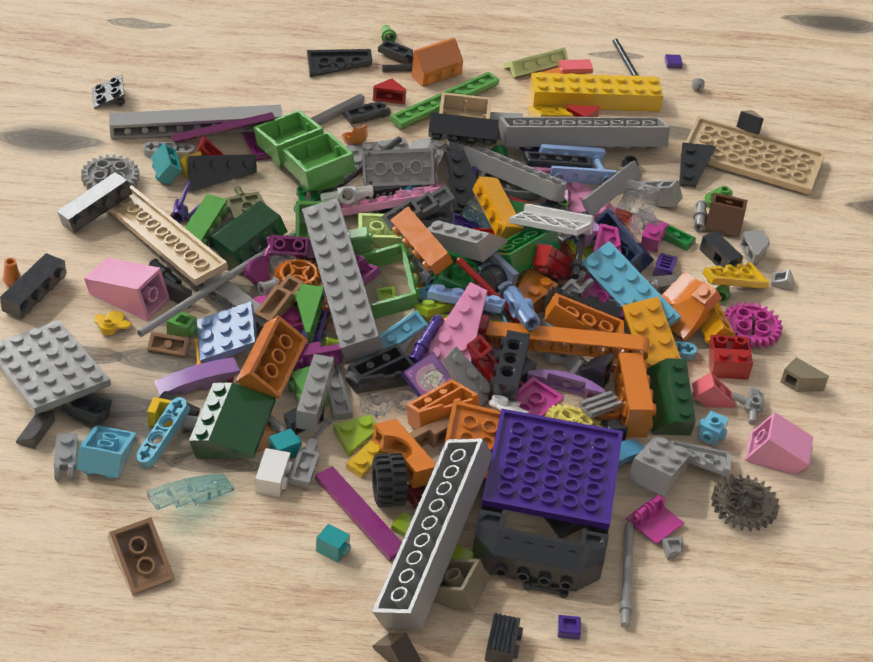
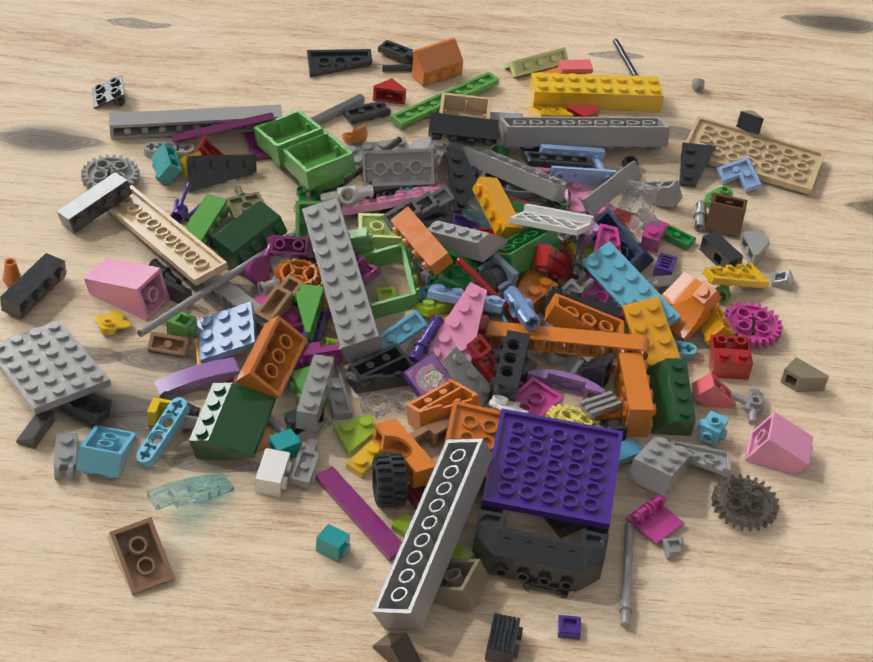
(388, 33): bright green cone -> none
(673, 61): dark purple tile -> none
(740, 170): none -> light blue tile

